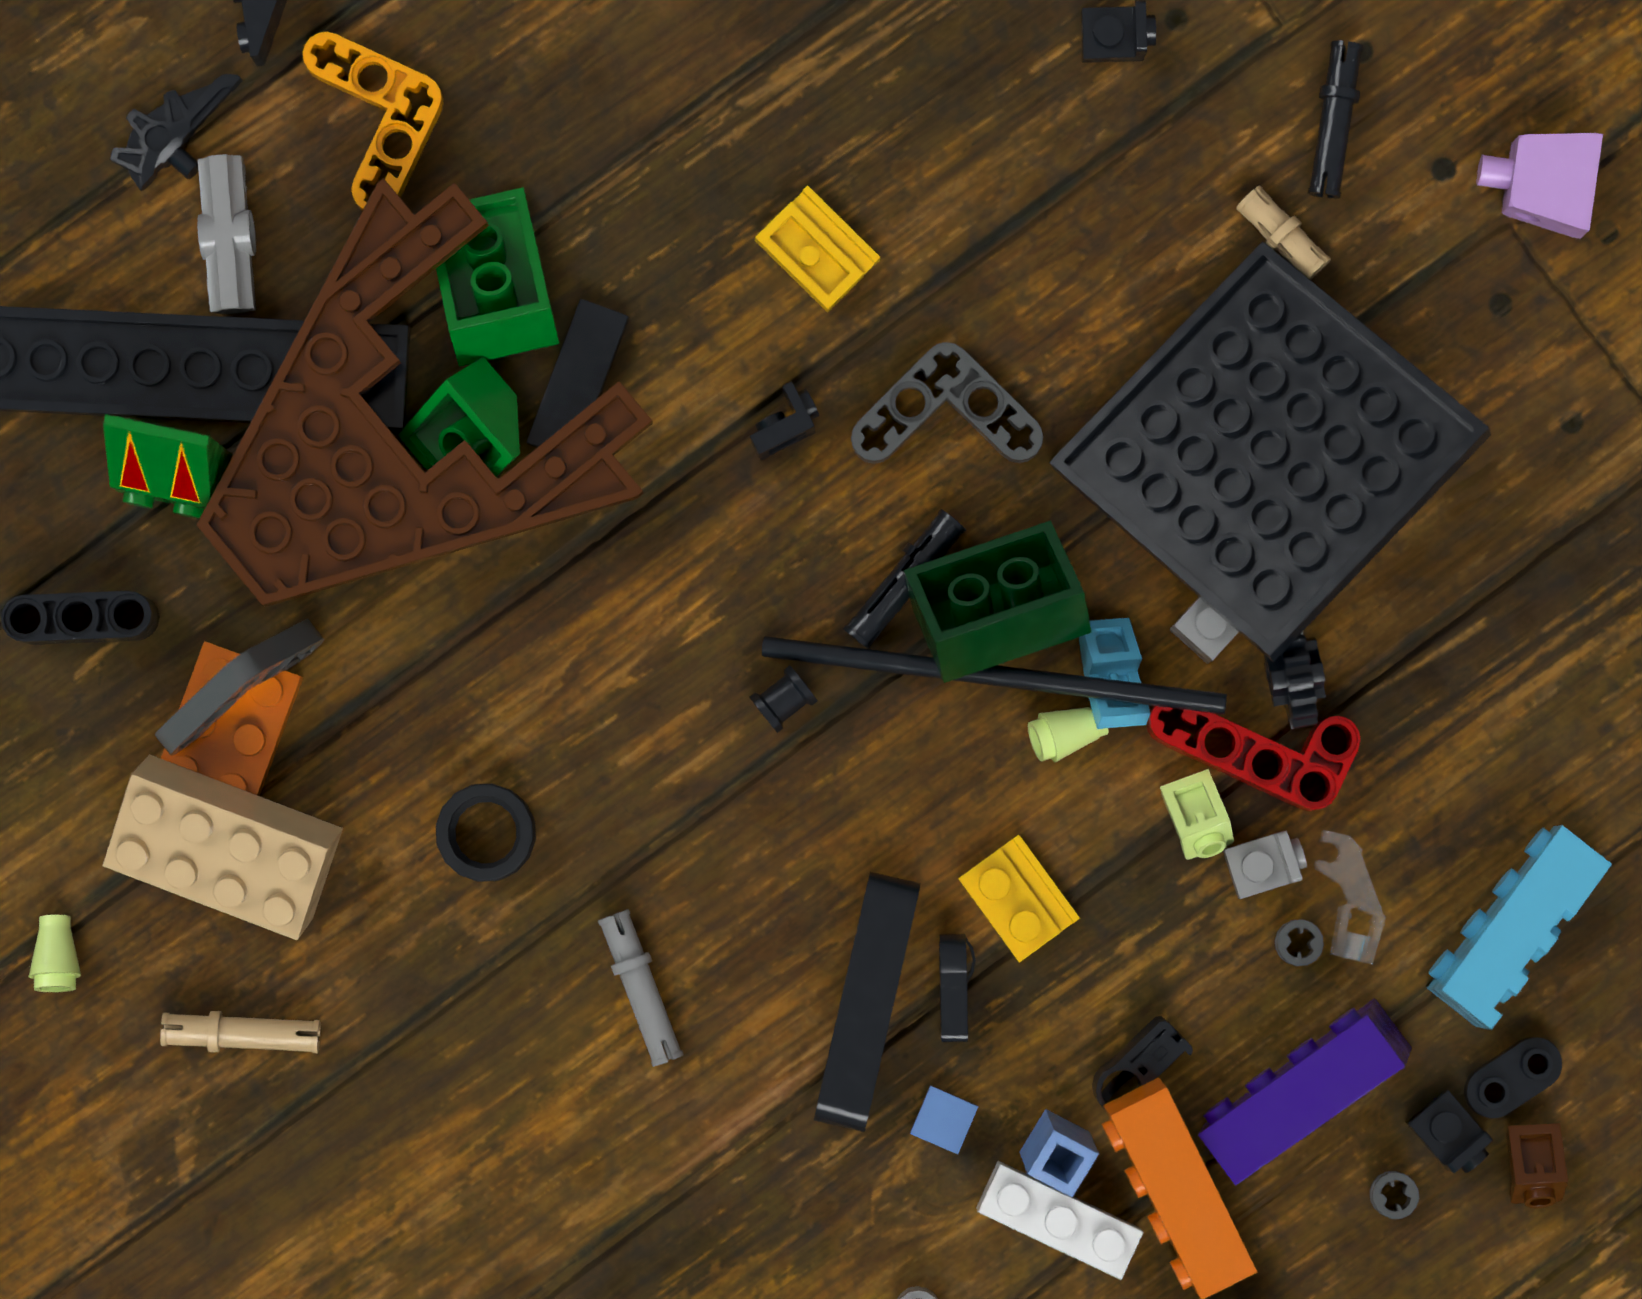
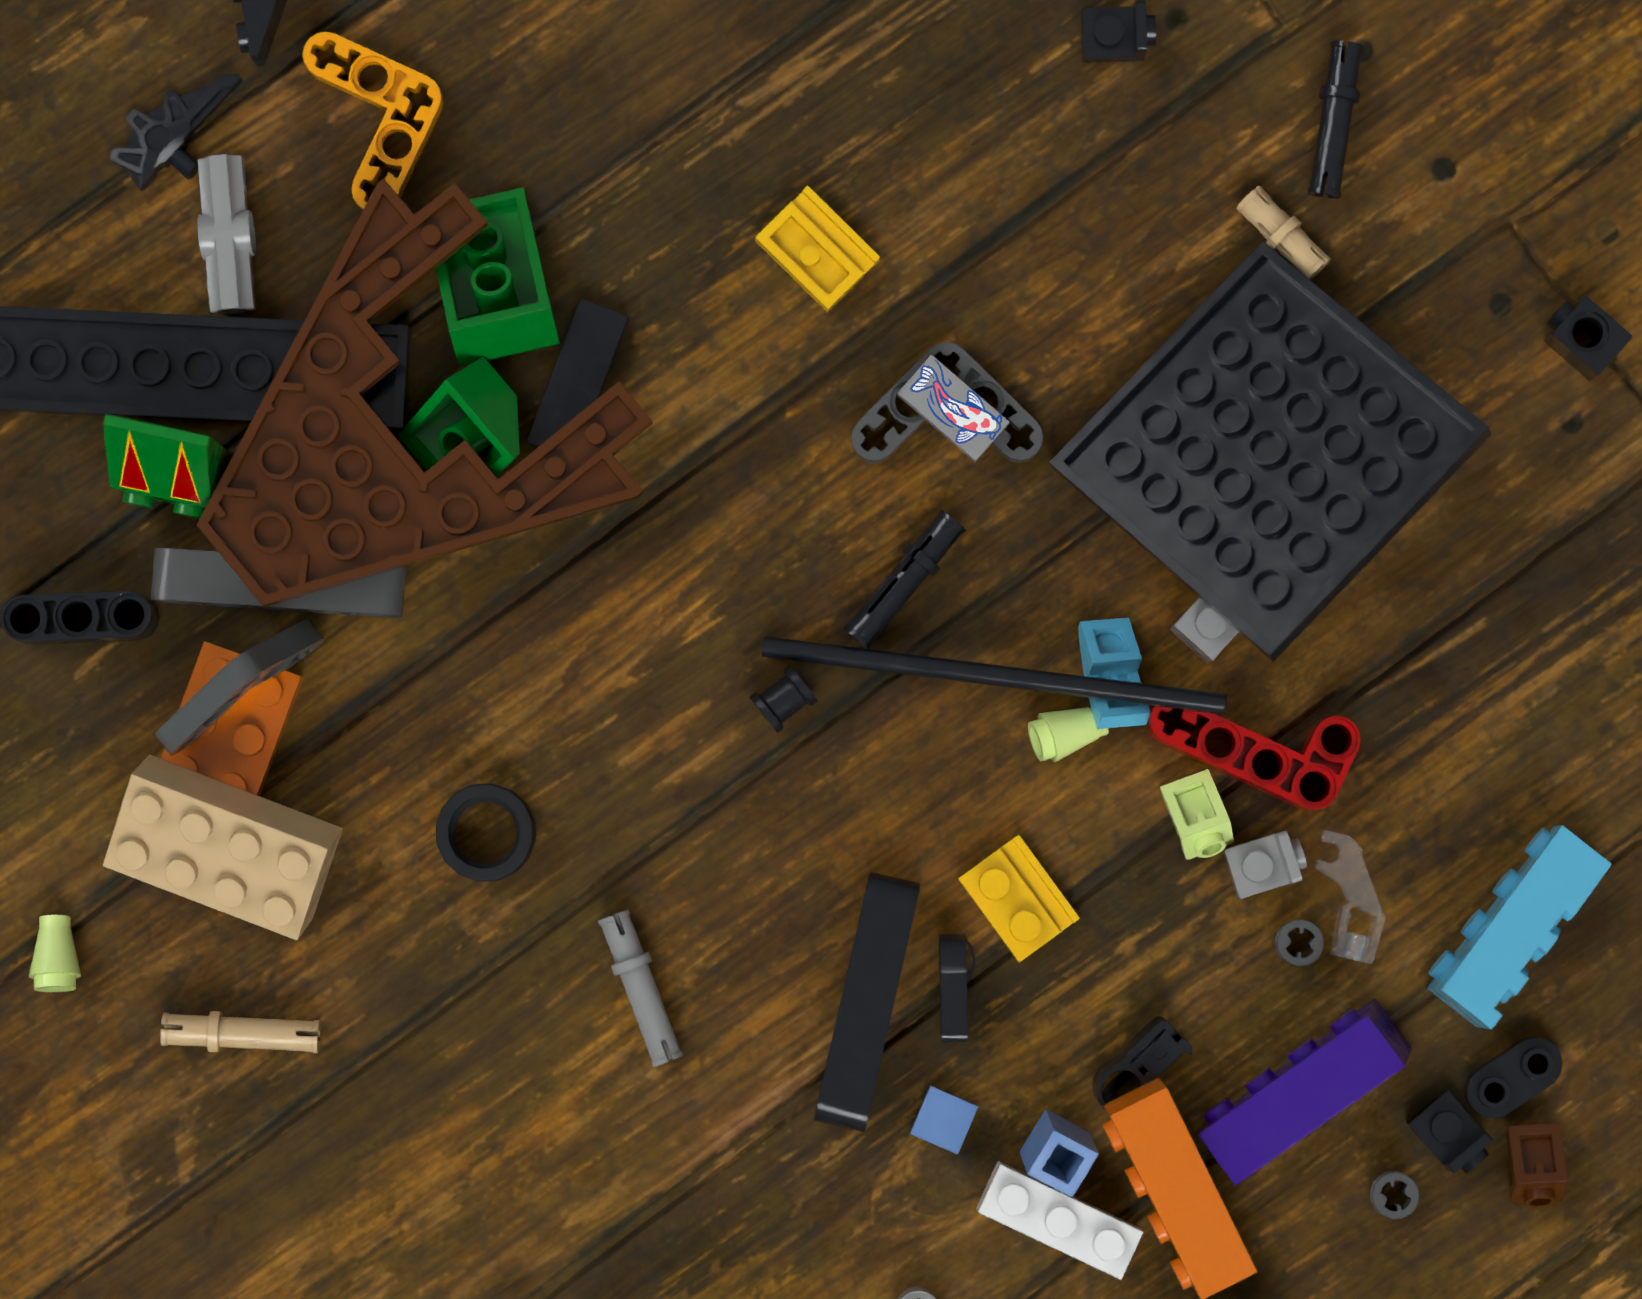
(208, 580): none -> dark grey beam
(780, 432): black bracket -> none
(953, 408): none -> tile
(998, 601): dark green brick -> none
(1297, 681): black gear -> none
(1547, 180): lavender torso -> none
(1609, 337): none -> black brick

